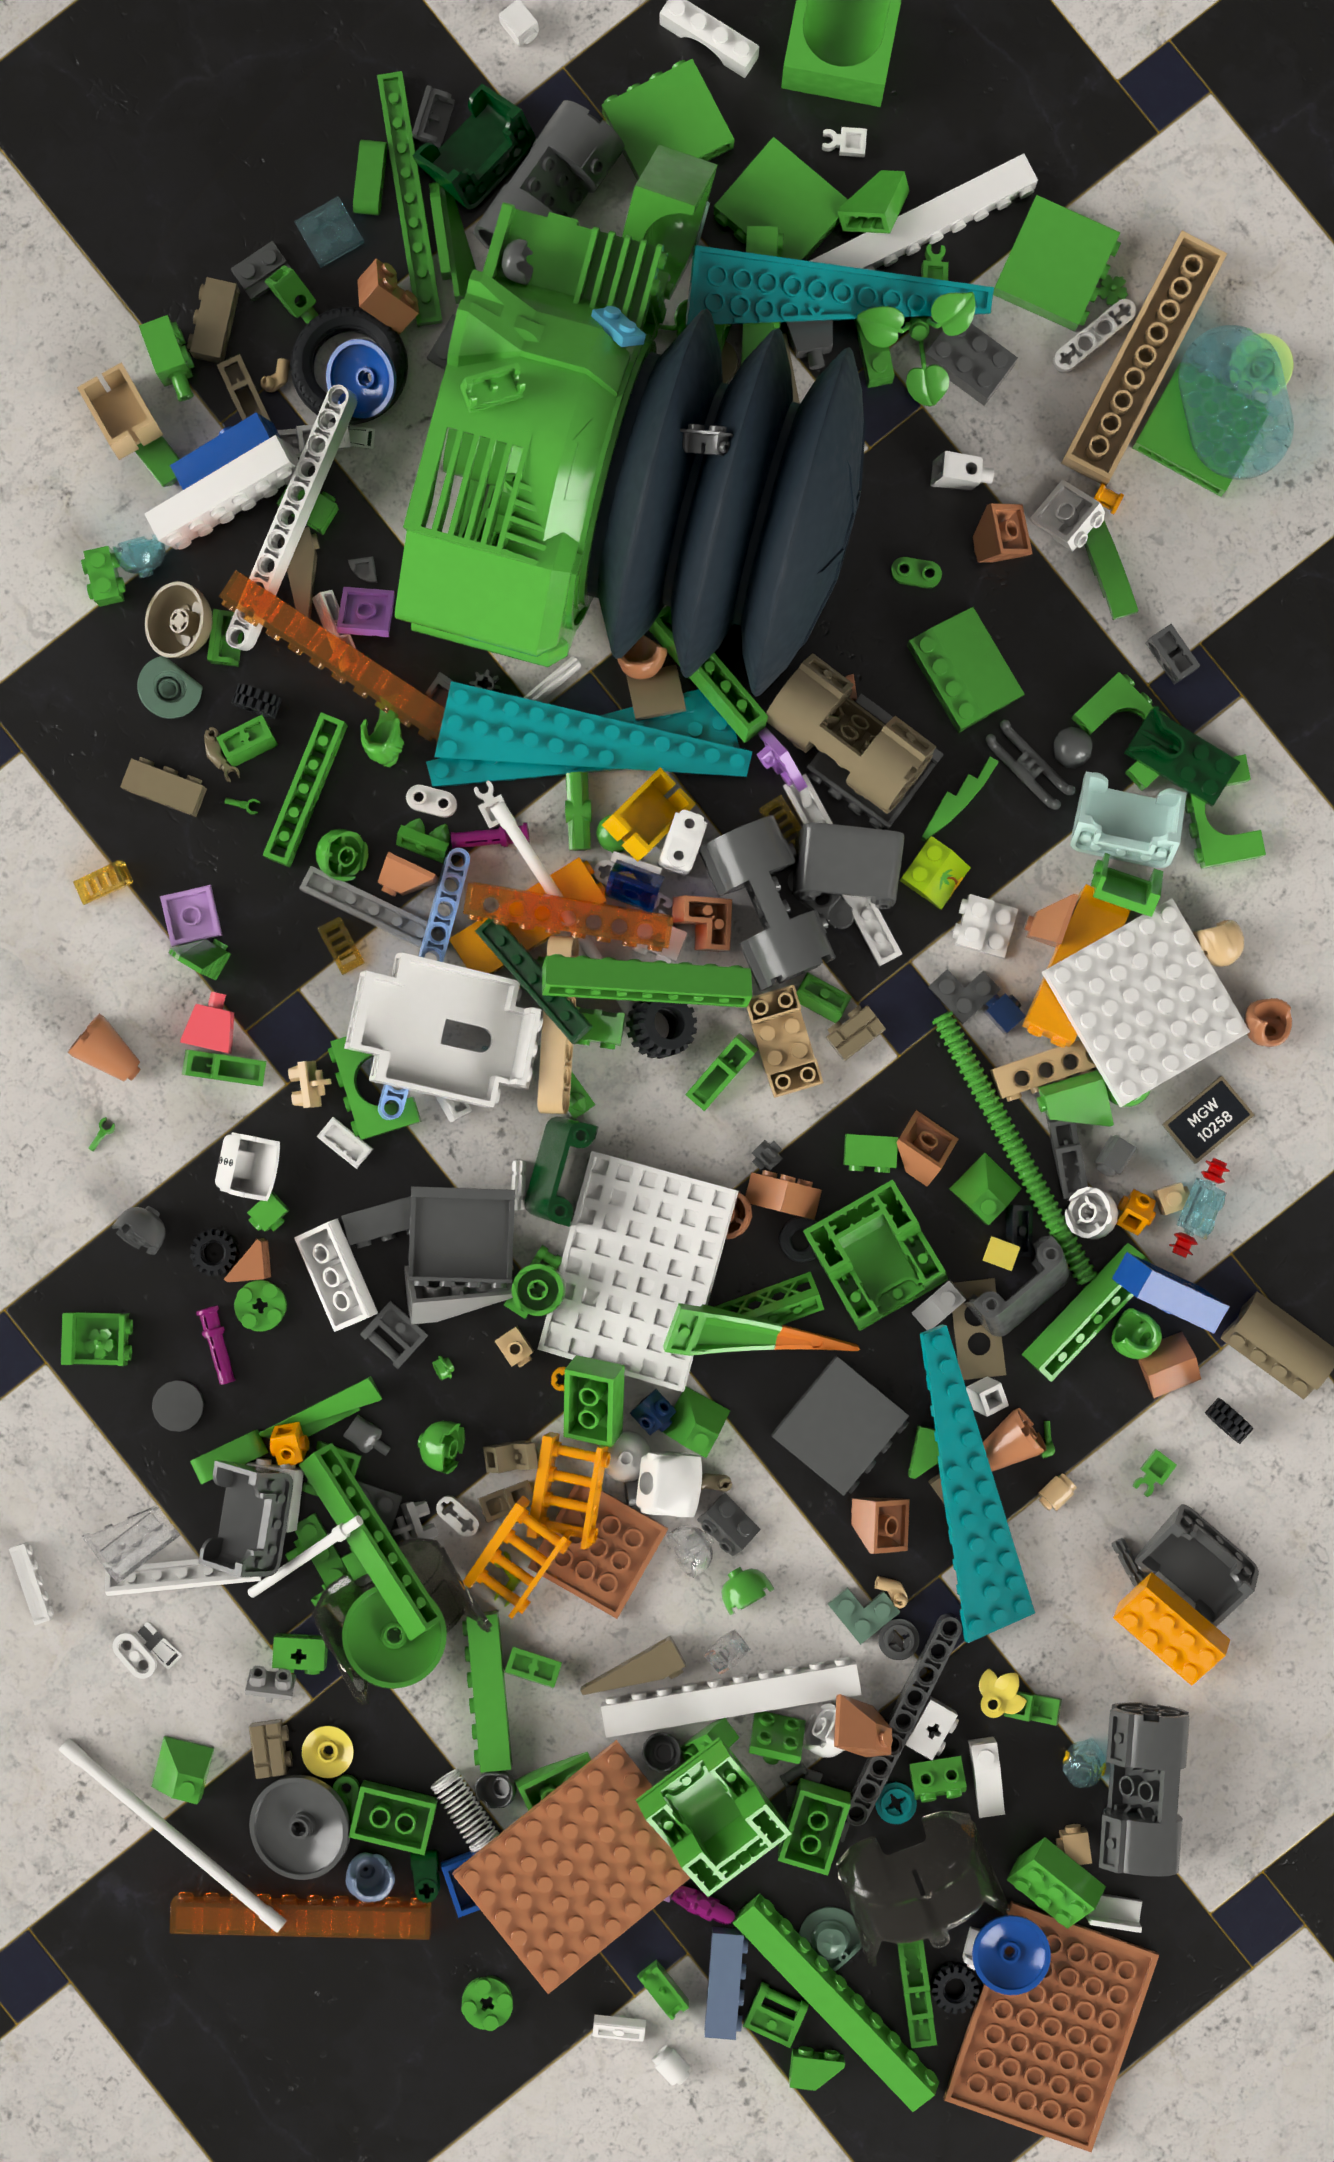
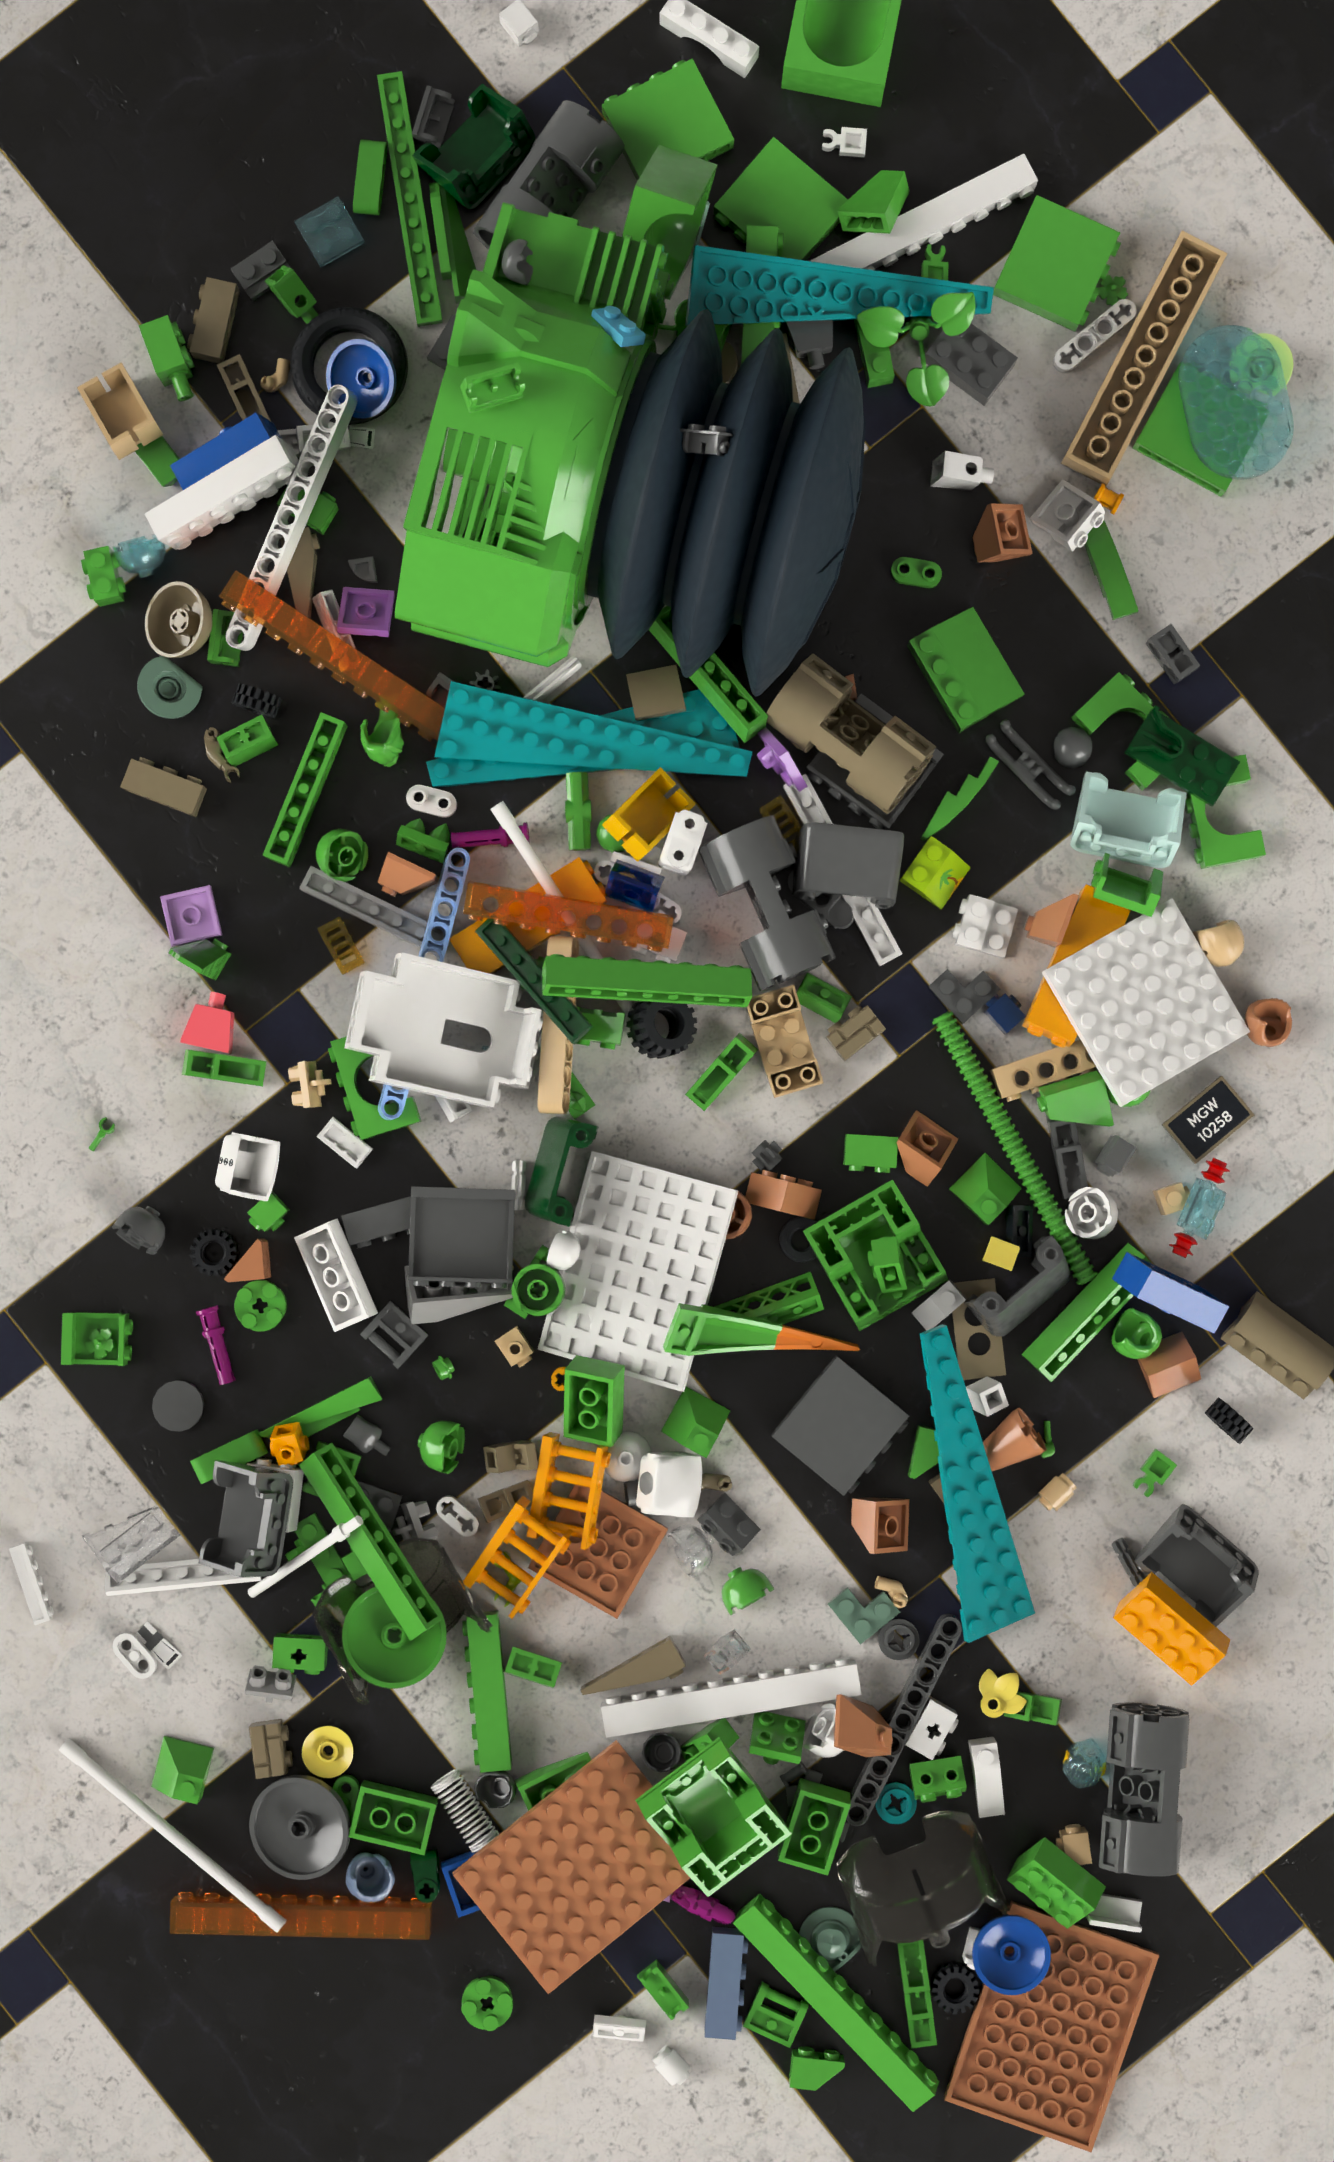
(105, 1050): nougat cone -> none
(121, 872): clear yellow slope -> none
(242, 804): bright green hand -> none
(384, 298): nougat brick -> none
(490, 801): white plate -> none
(563, 1251): none -> white hair
(643, 659): nougat piece -> none
(653, 1413): dark blue brick -> none
(711, 920): nougat brick -> none
(887, 1264): none -> bright green brick
(1135, 1211): light orange brick -> none

